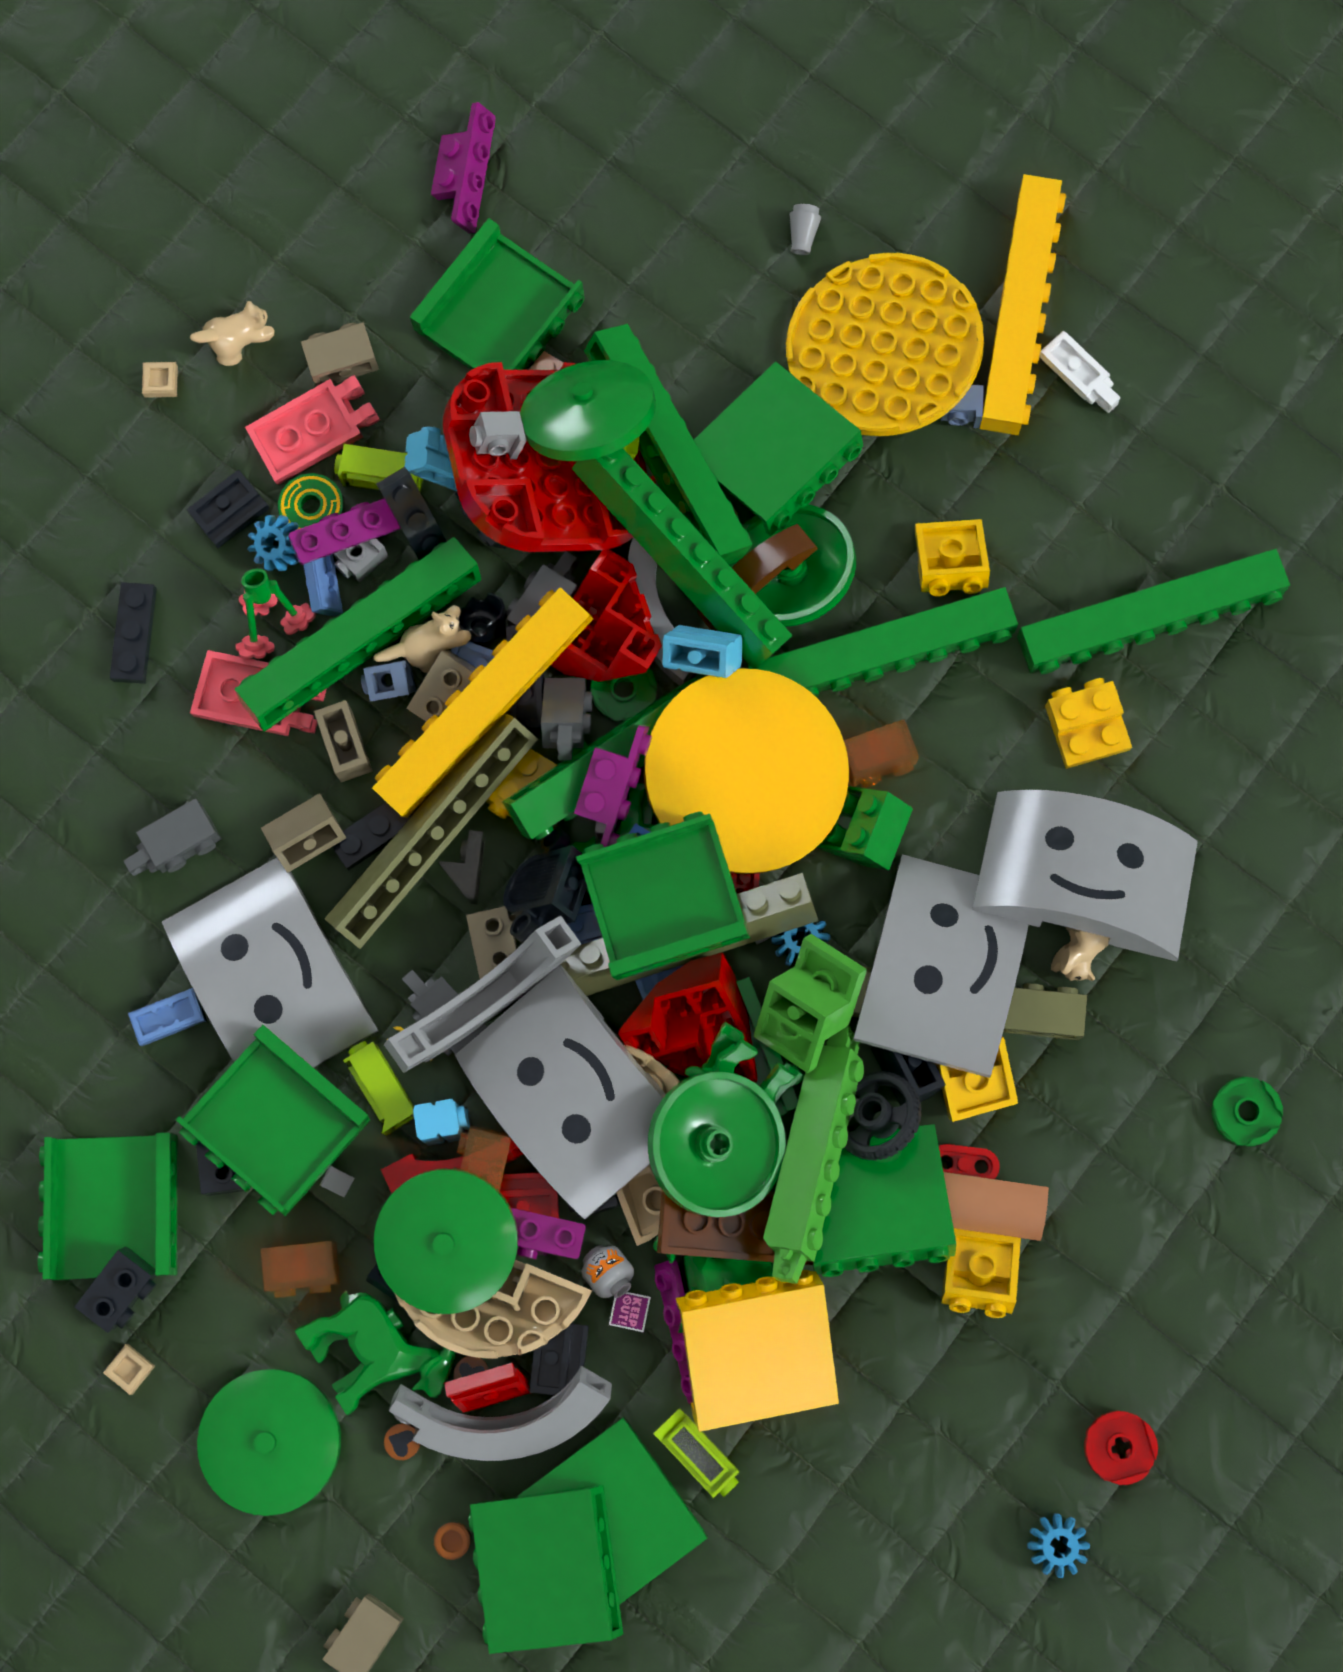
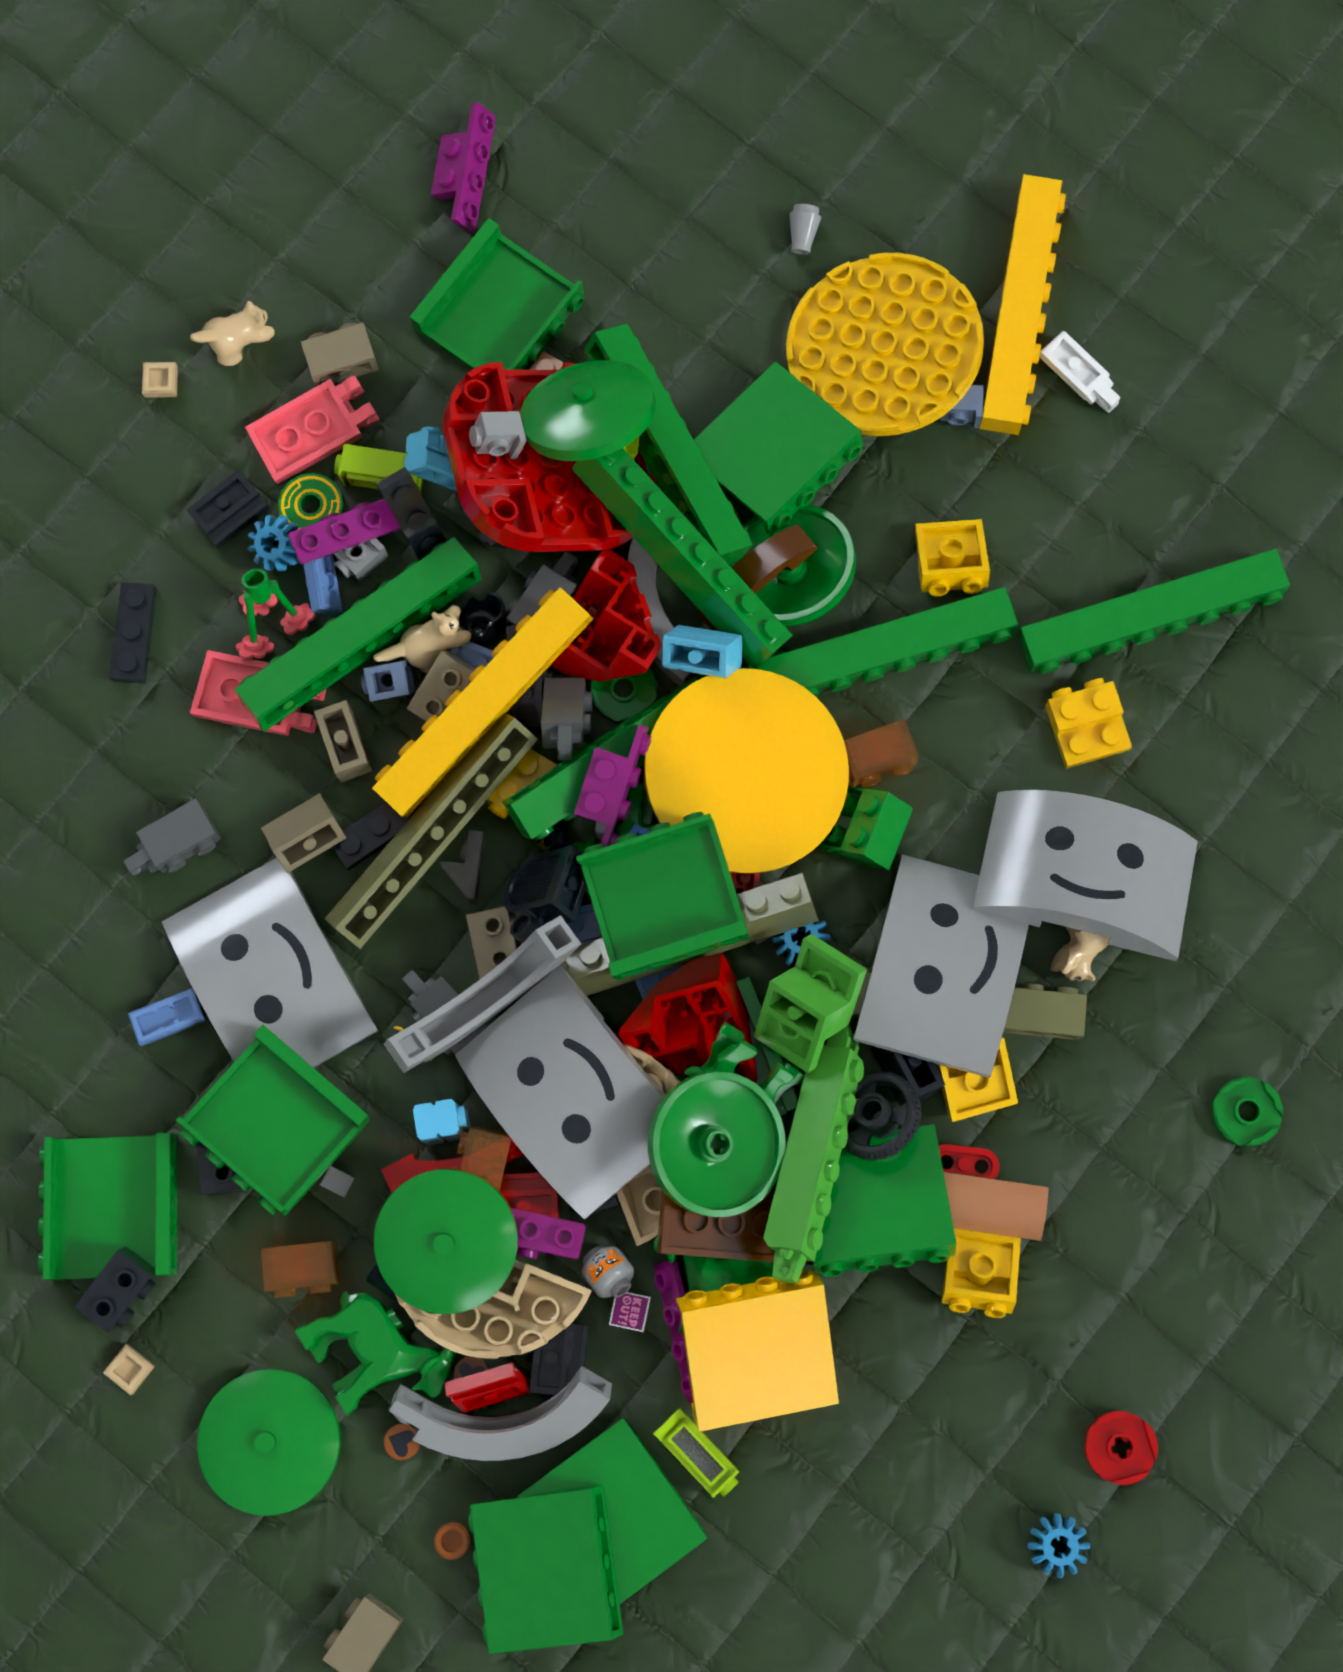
(380, 1086): lime window -> none

